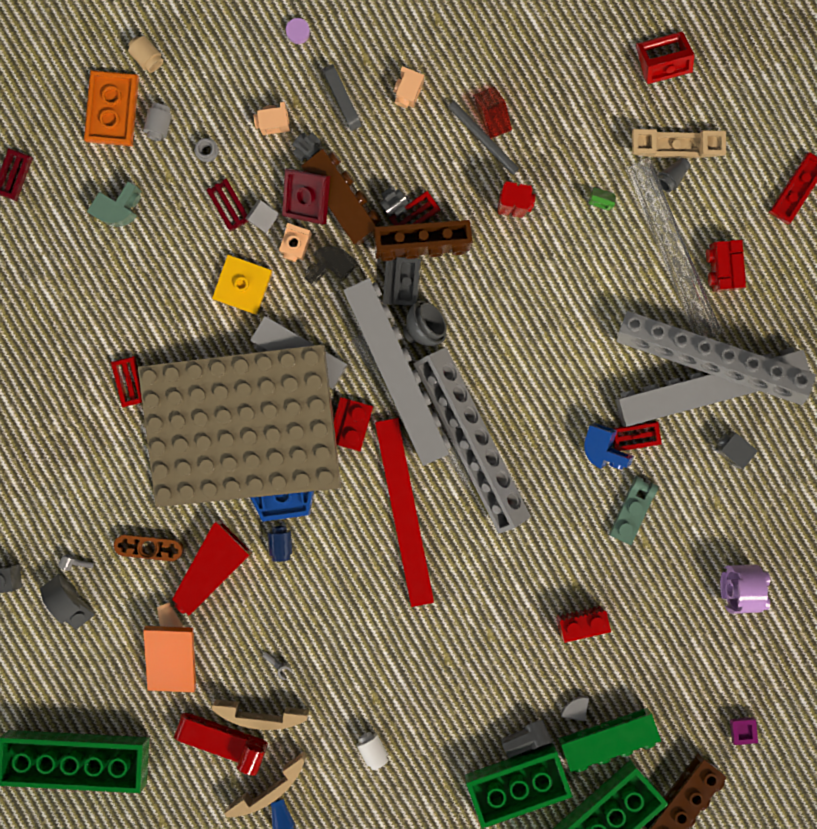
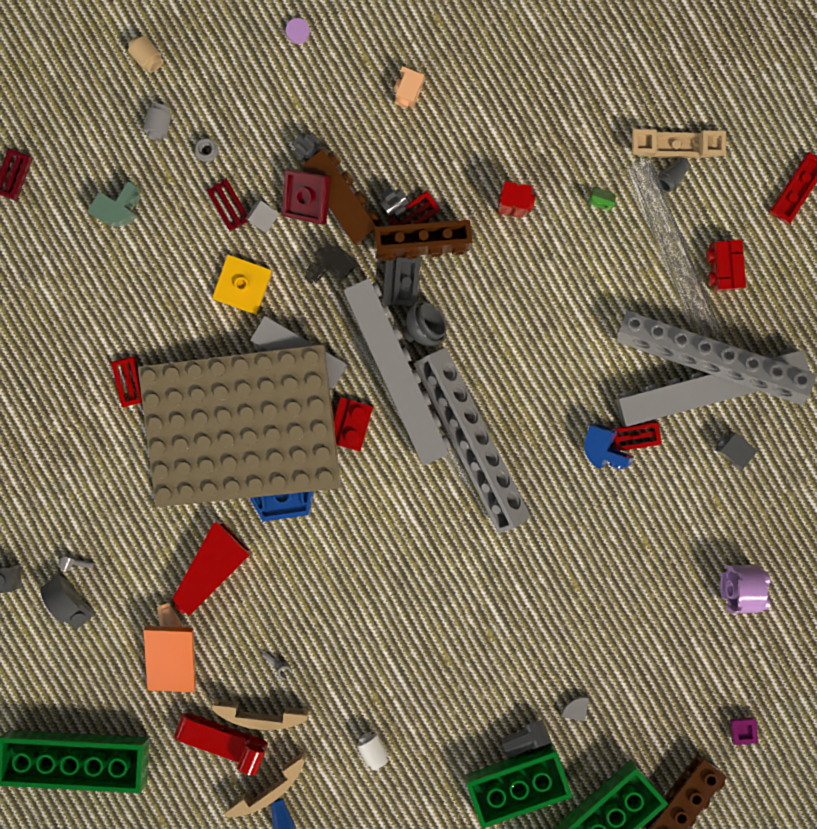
(111, 108): orange tile -> none
(132, 539): dark orange beam -> none
(272, 119): light nougat brick -> none
(280, 544): dark blue brick -> none
(303, 237): light nougat brick -> none
(342, 97): dark grey beam -> none
(404, 512): red tile -> none
(483, 137): dark grey bar -> none
(493, 112): clear red slope -> none
(583, 624): red brick -> none
(609, 740): green brick -> none
(633, 511): sand green plate -> none
(667, 65): red tile -> none

